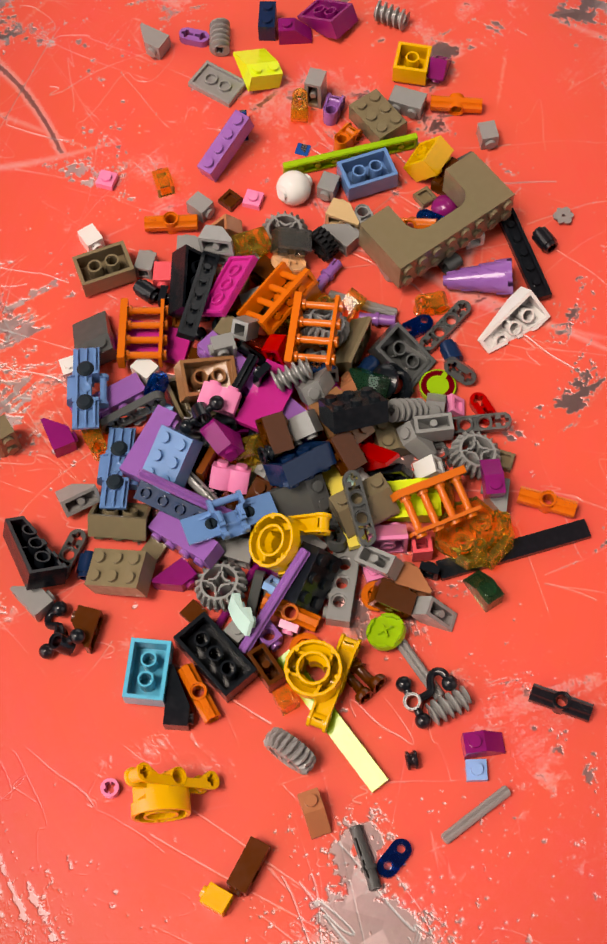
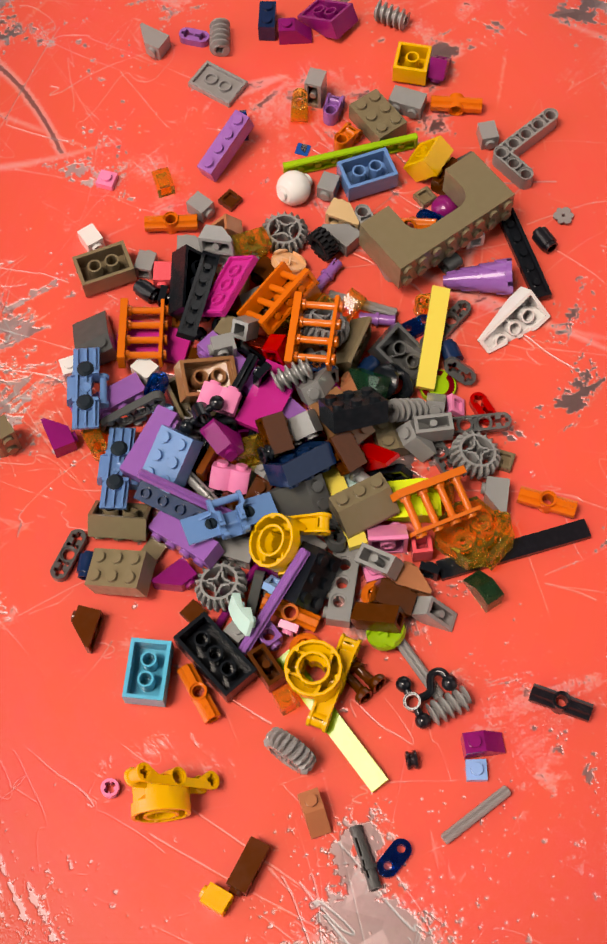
(32, 557): black wedge -> none
(35, 601): light grey slope -> none
(60, 640): black piece -> none
(77, 497): light grey slope -> none
(177, 708): black slope -> none
(253, 199): bright pink plate -> none
(258, 69): neon yellow slope -> none
(291, 241): clear smoke brick -> none
(363, 507): dark grey beam -> none
(378, 617): none -> reddish brown brick
(428, 467): white brick -> none
(432, 338): none -> light yellow tile
(492, 478): magenta slope -> none
(507, 153): none -> light grey beam

